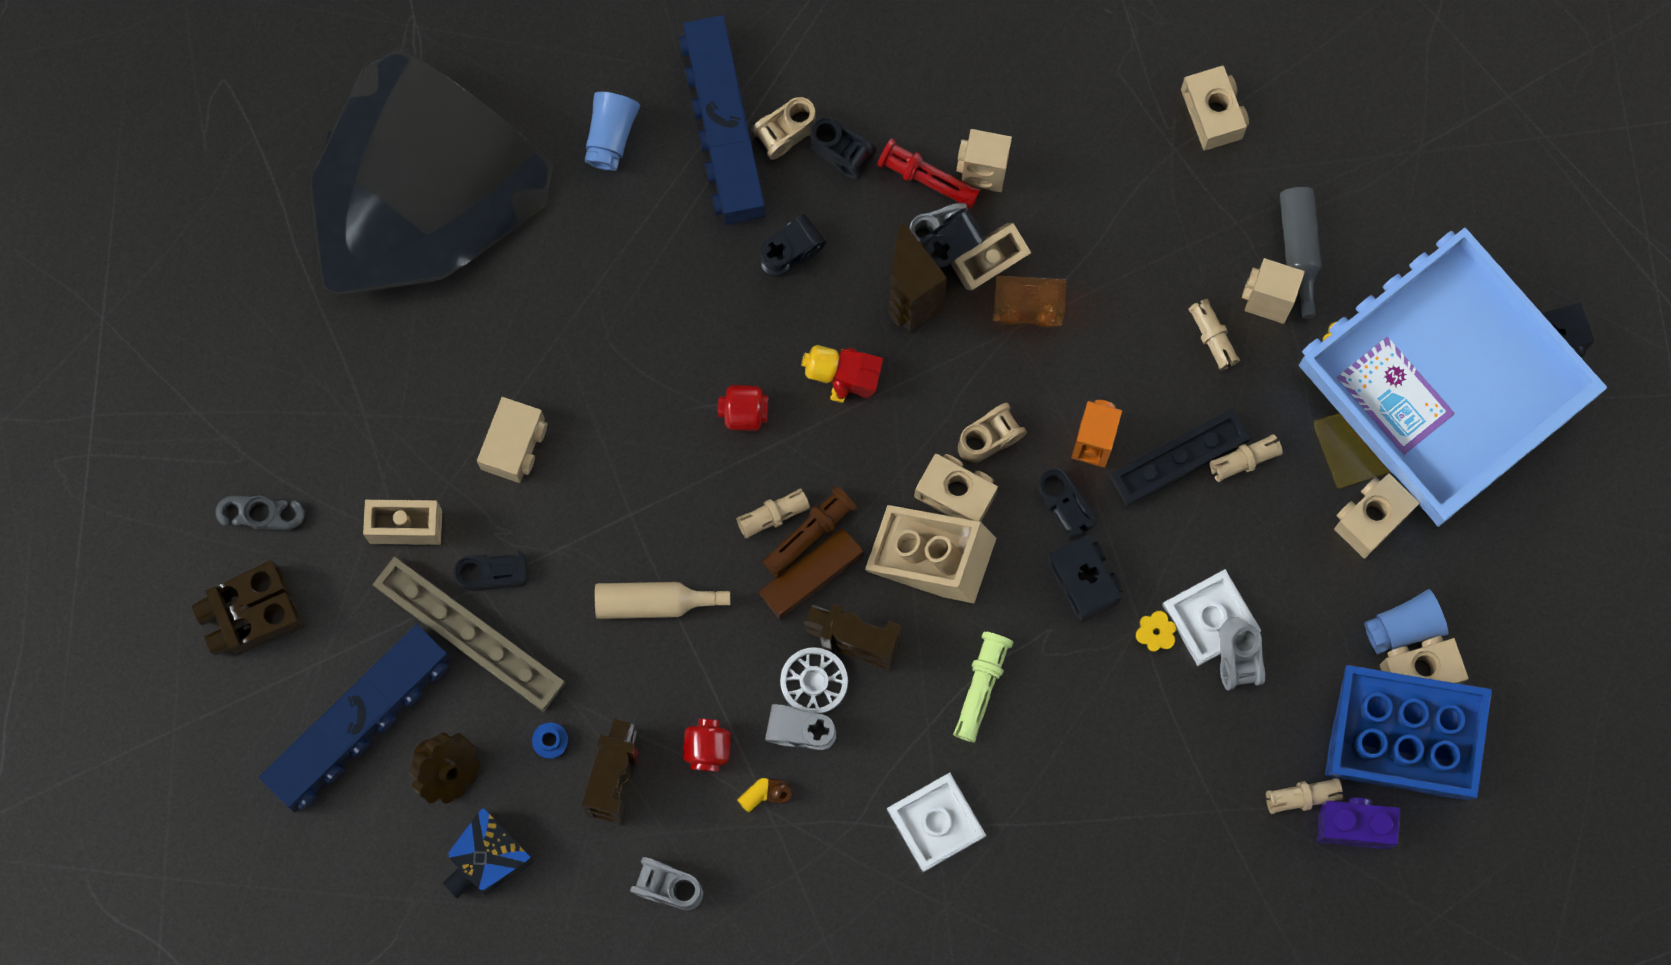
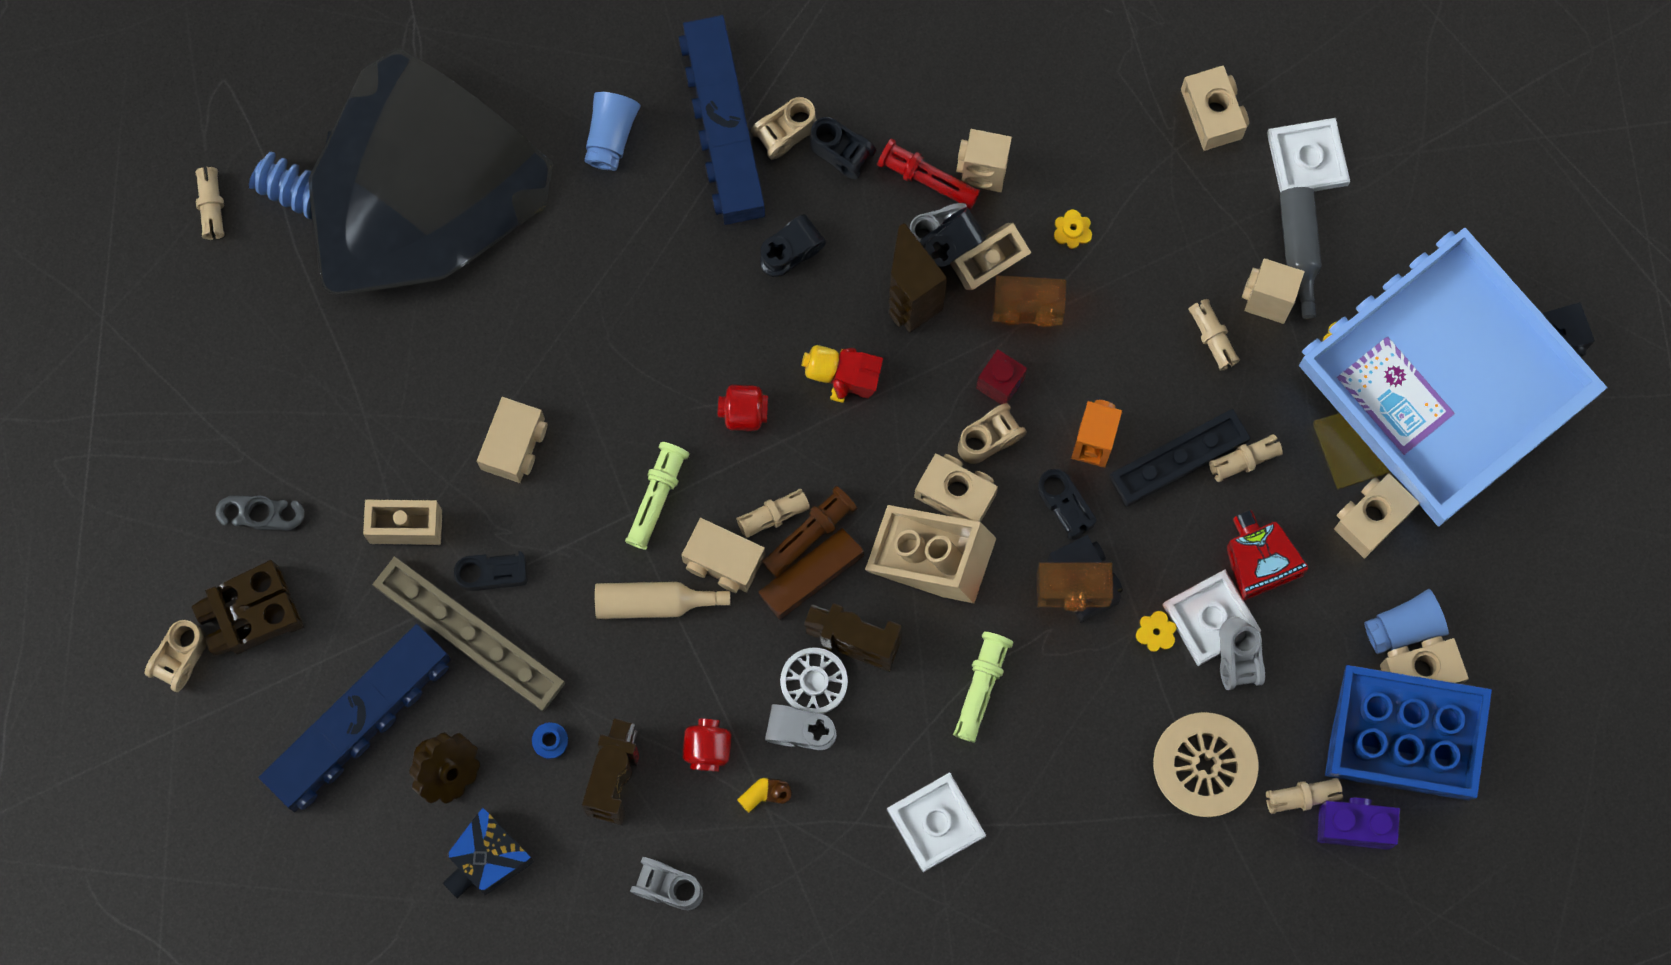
(176, 657): none -> tan piece
(209, 203): none -> tan pin
(282, 184): none -> medium blue piece
(661, 479): none -> yellowish green pin
(722, 556): none -> tan brick
(1001, 377): none -> dark red brick
(1065, 234): none -> yellow plant
(1074, 585): none -> clear orange brick
(1218, 728): none -> tan piece
(1262, 557): none -> red torso
(1309, 155): none -> white tile

